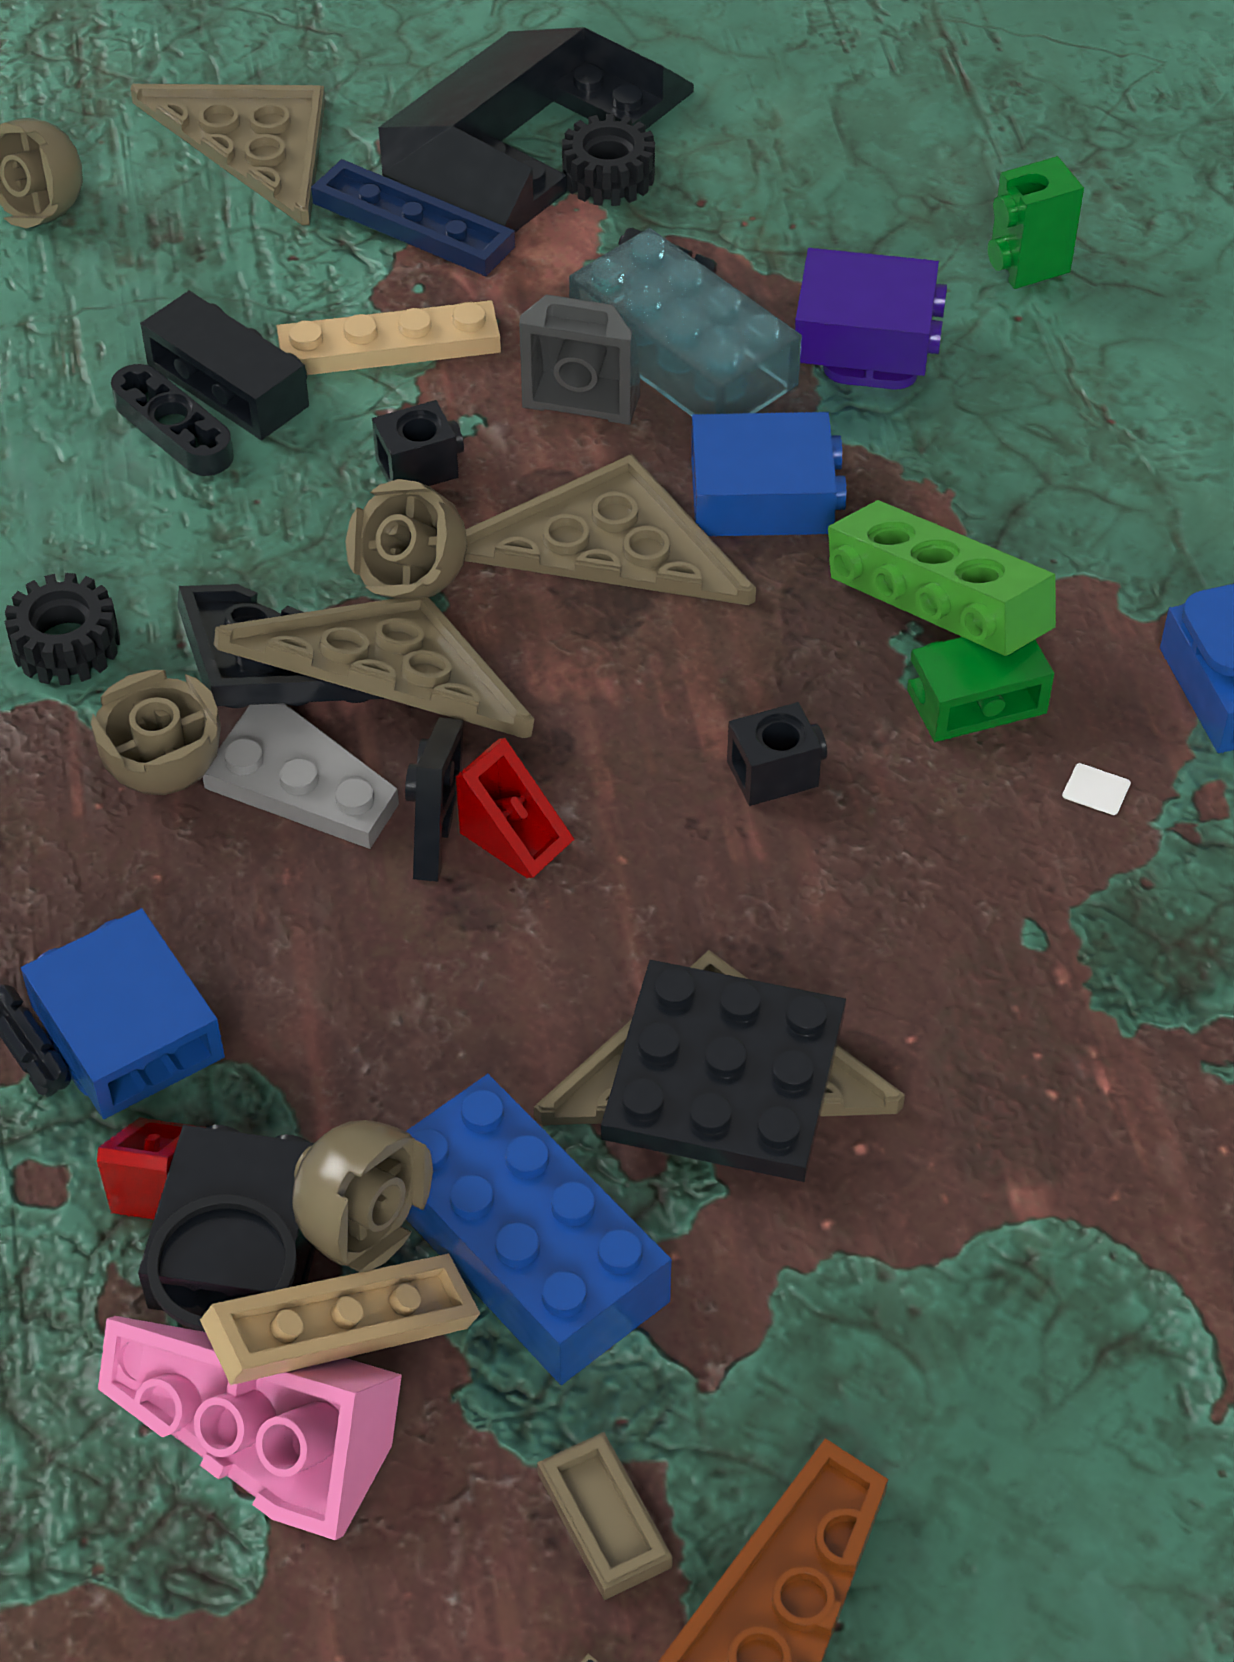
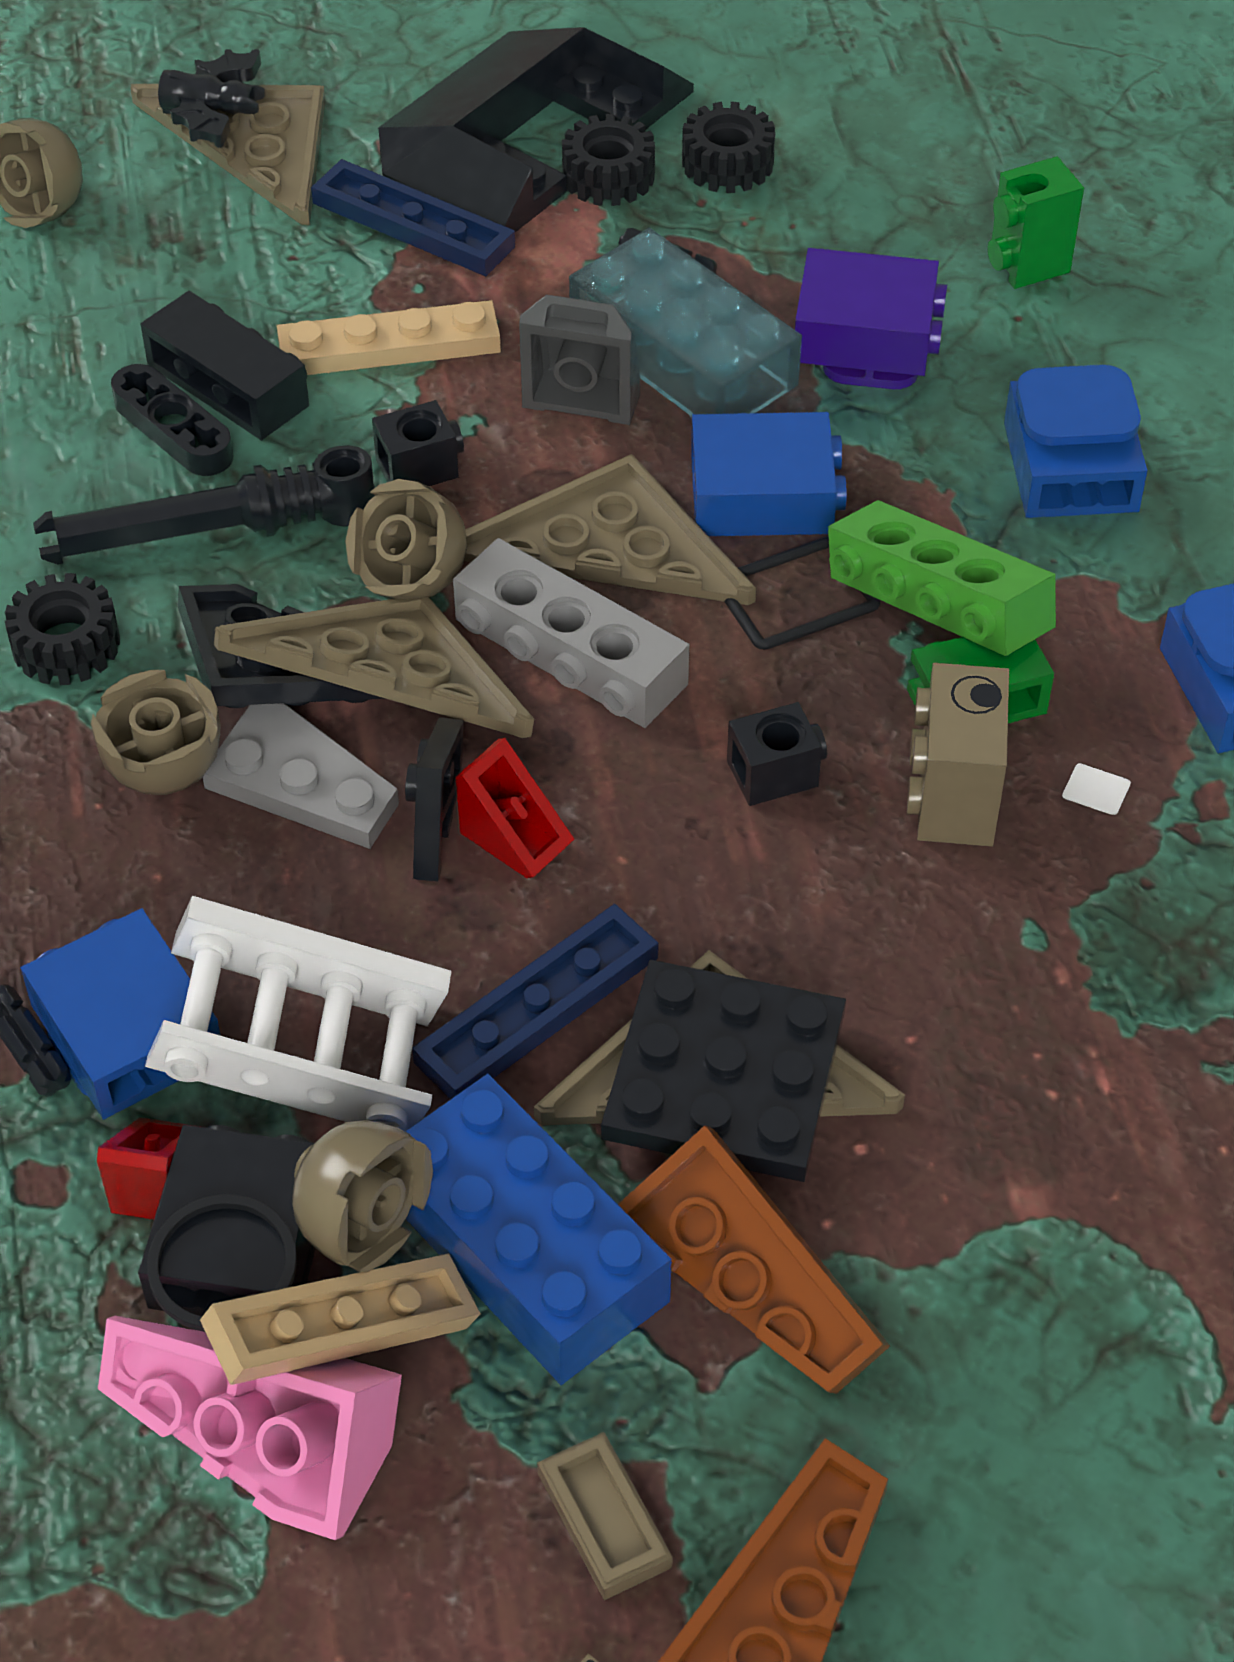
(214, 87): none -> black animal
(260, 500): none -> black piece
(310, 962): none -> white fence
(536, 1002): none -> dark blue plate
(571, 632): none -> light grey brick
(728, 147): none -> black tyre
(752, 1261): none -> dark orange wing
(817, 625): none -> black piece
(959, 754): none -> dark tan brick
(1075, 441): none -> blue brick

